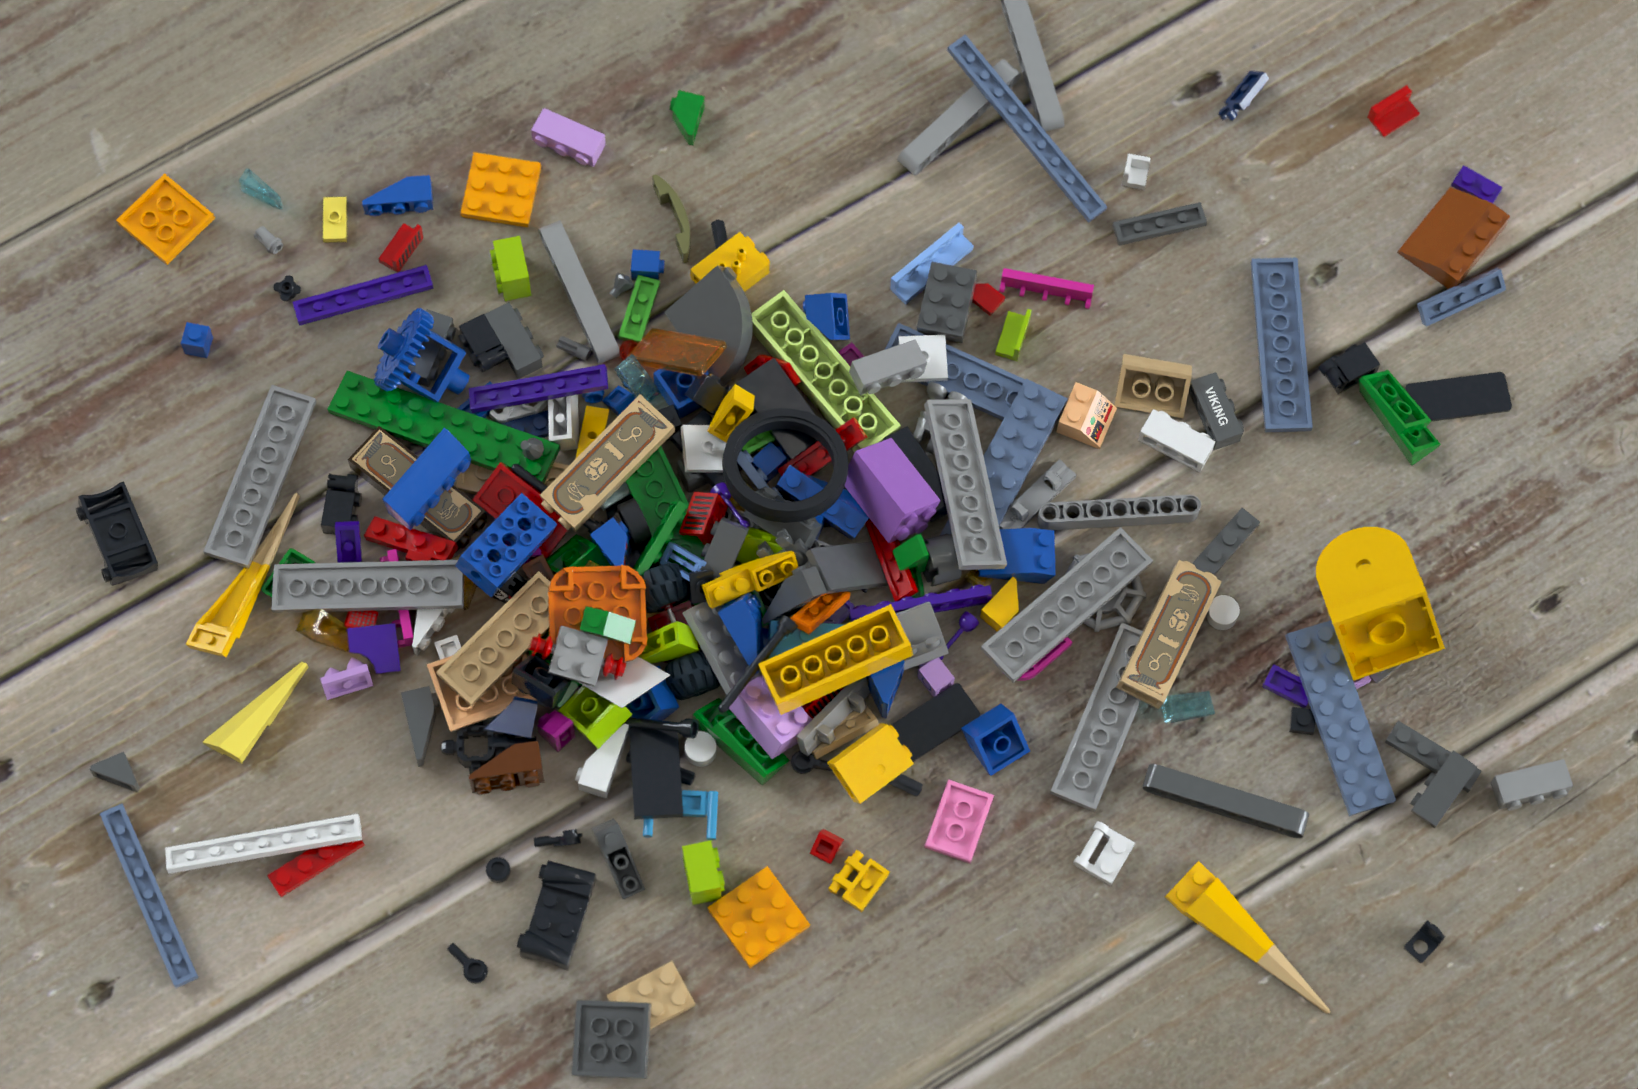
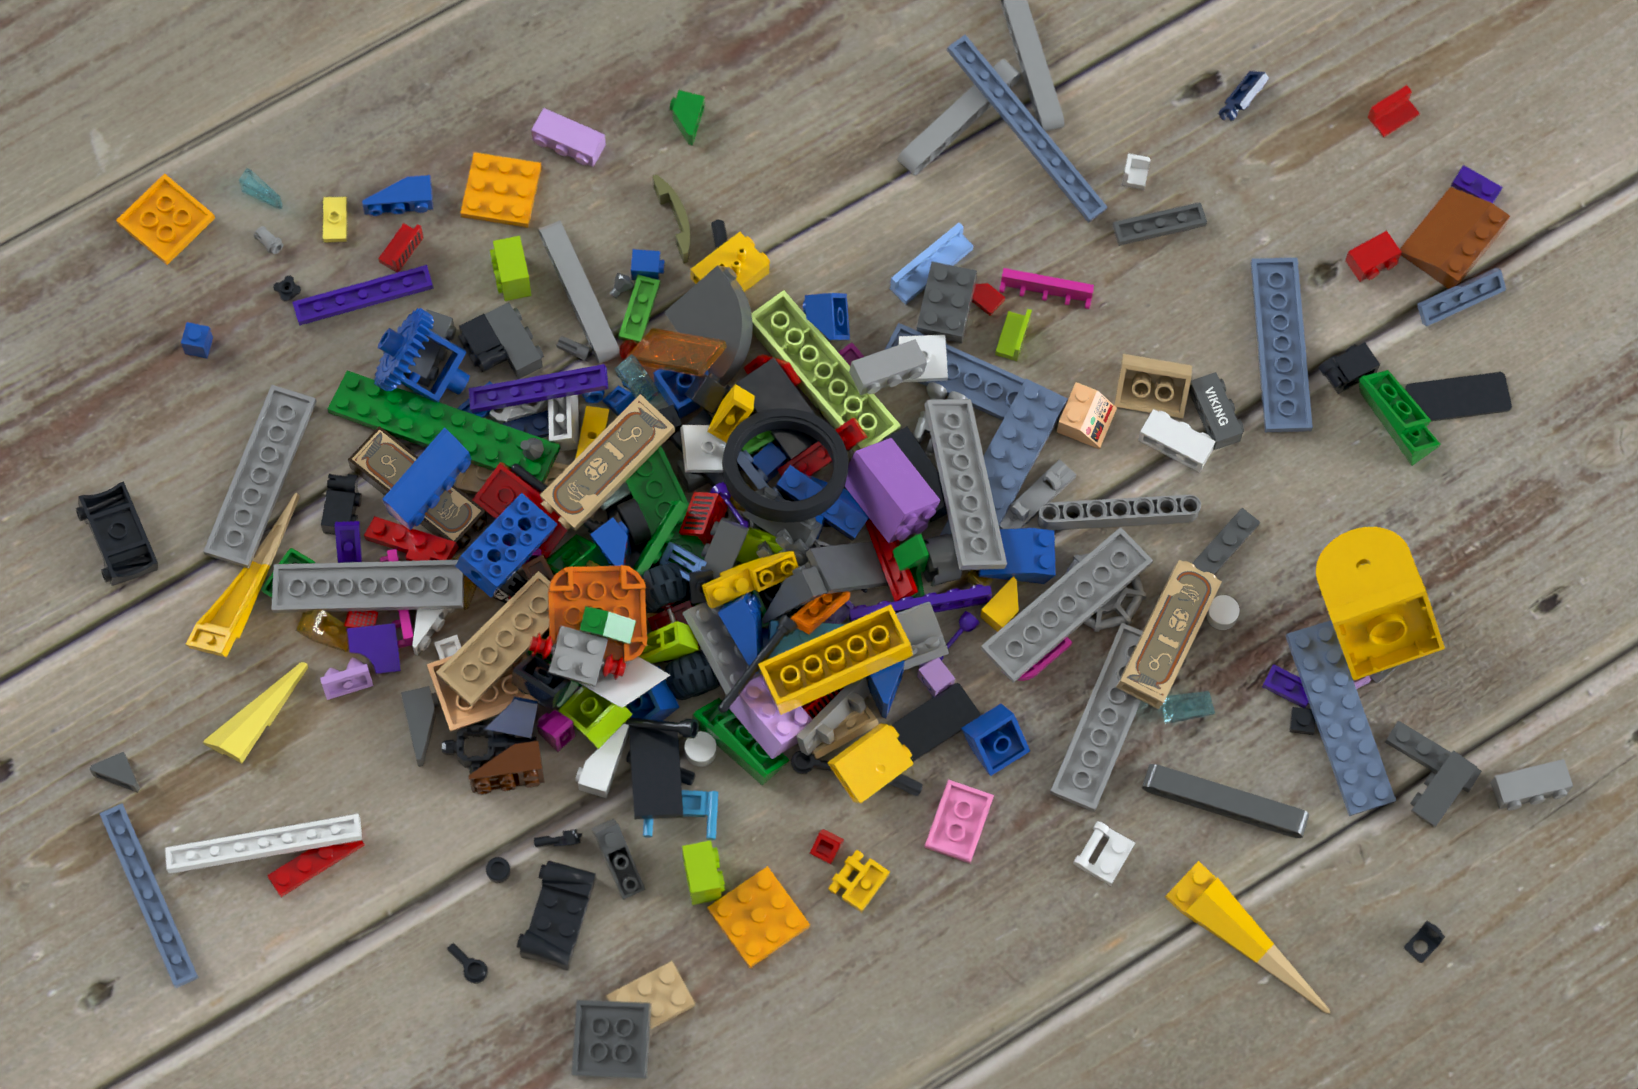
(1373, 256): none -> red brick

